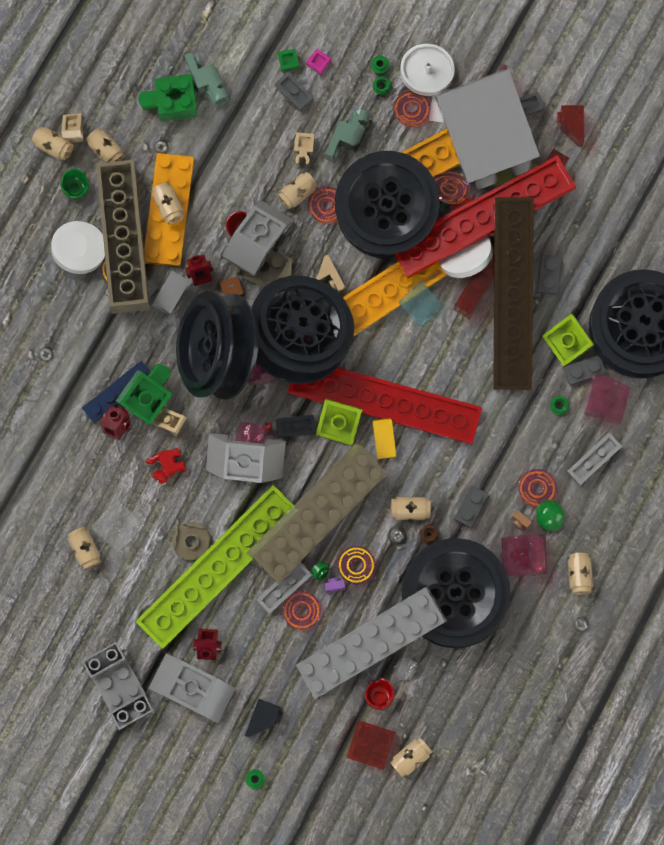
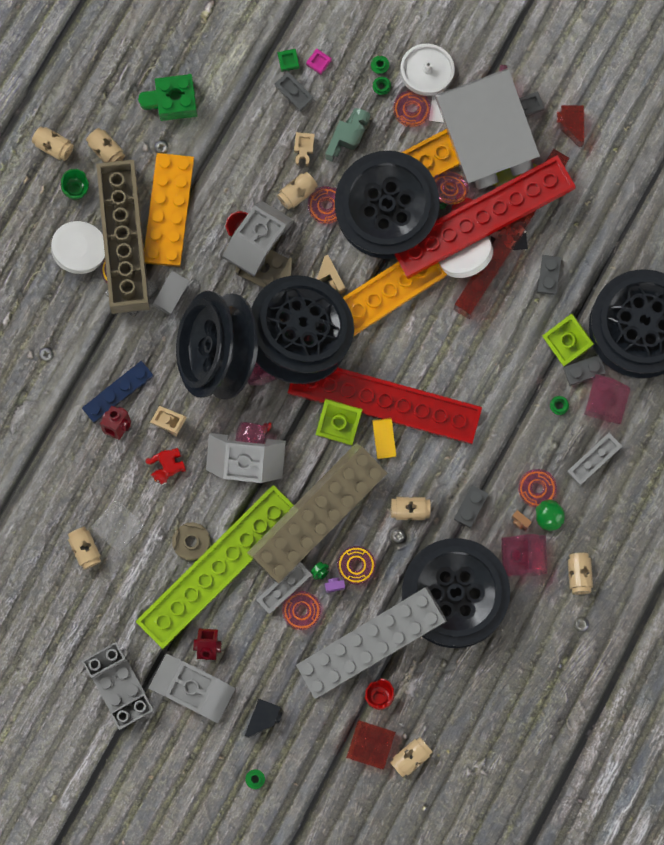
(72, 127): tan slope -> none
(146, 394): green brick -> none
(170, 213): tan piece -> none
(199, 270): dark red brick -> none
(207, 80): sand green plate -> none
(231, 286): dark orange tile -> none
(295, 426): black plate -> none
(405, 669): clear plate -> none
(420, 304): clear light blue piece -> none
(429, 529): reddish brown plate -> none
(513, 293): dark brown plate -> none

